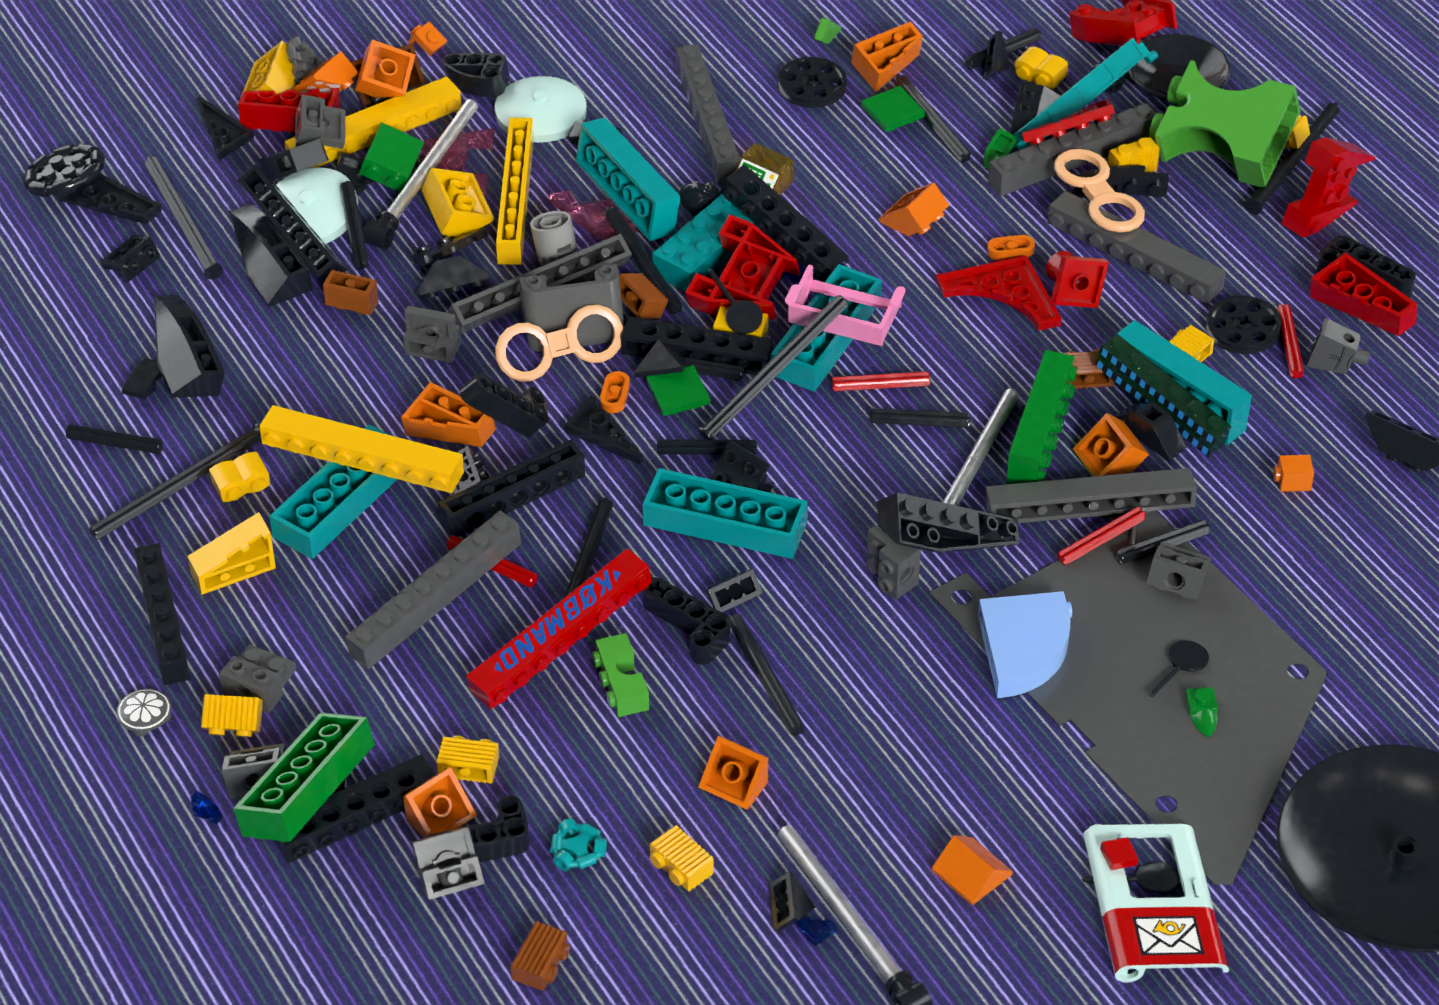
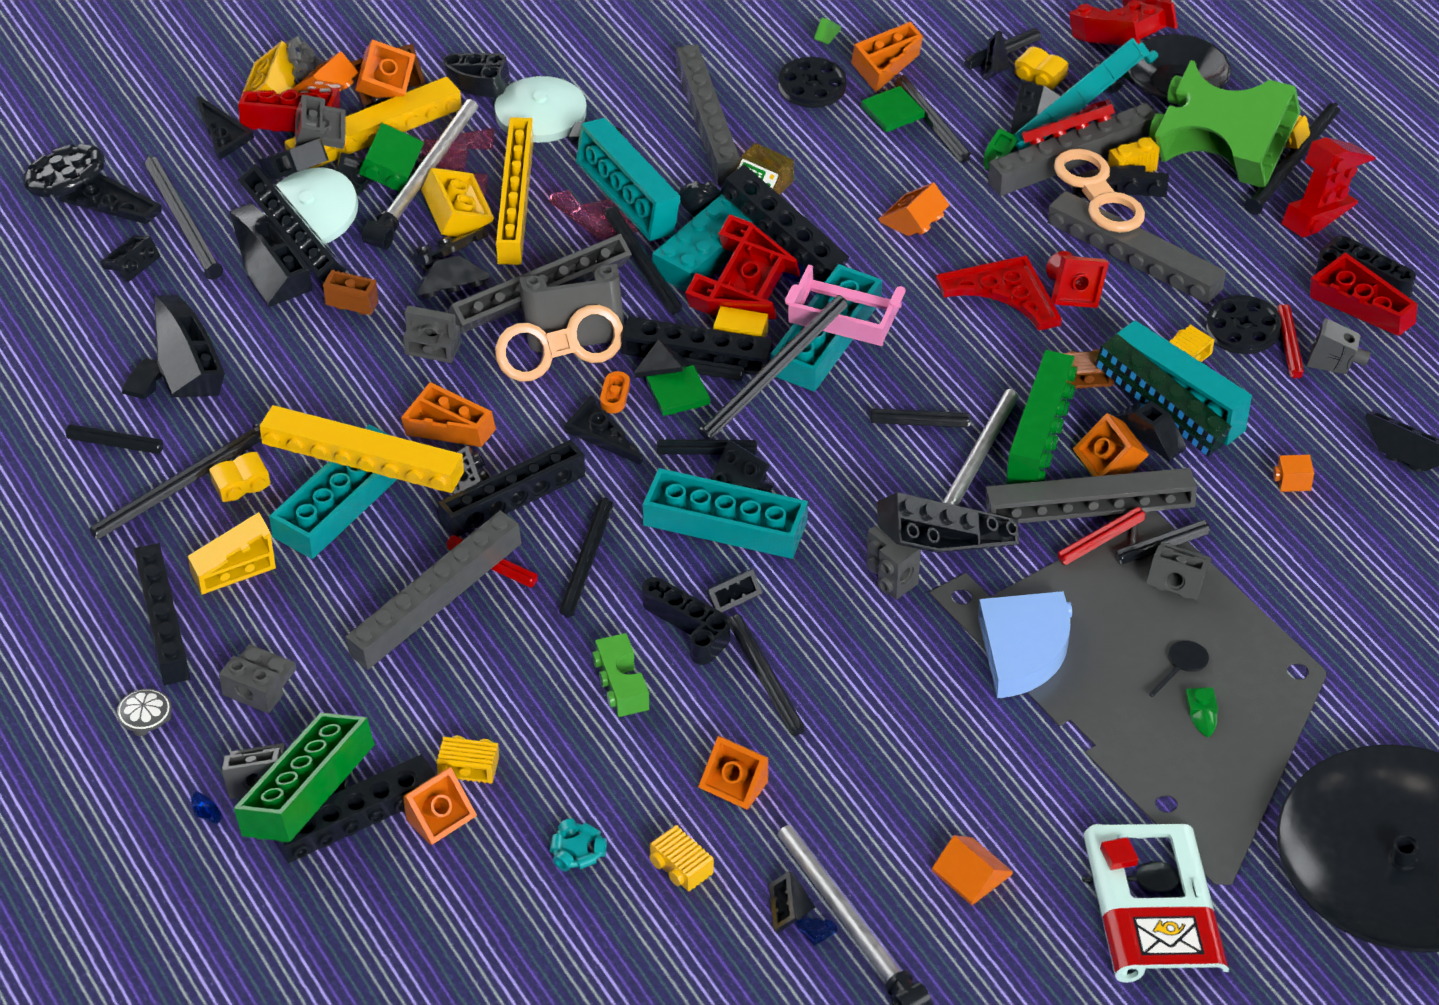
(231, 714): yellow brick -> none
(354, 225): black axle -> none
(428, 38): orange bracket -> none
(450, 875): brick -> none
(502, 837): black beam -> none
(521, 412): black beam -> none
(540, 956): dark orange brick -> none
(553, 236): light grey gear -> none
(559, 629): red brick -> none
(642, 296): dark orange brick -> none
(742, 315): black piece -> none
(880, 381): axle -> none
(1010, 247): orange plate -> none

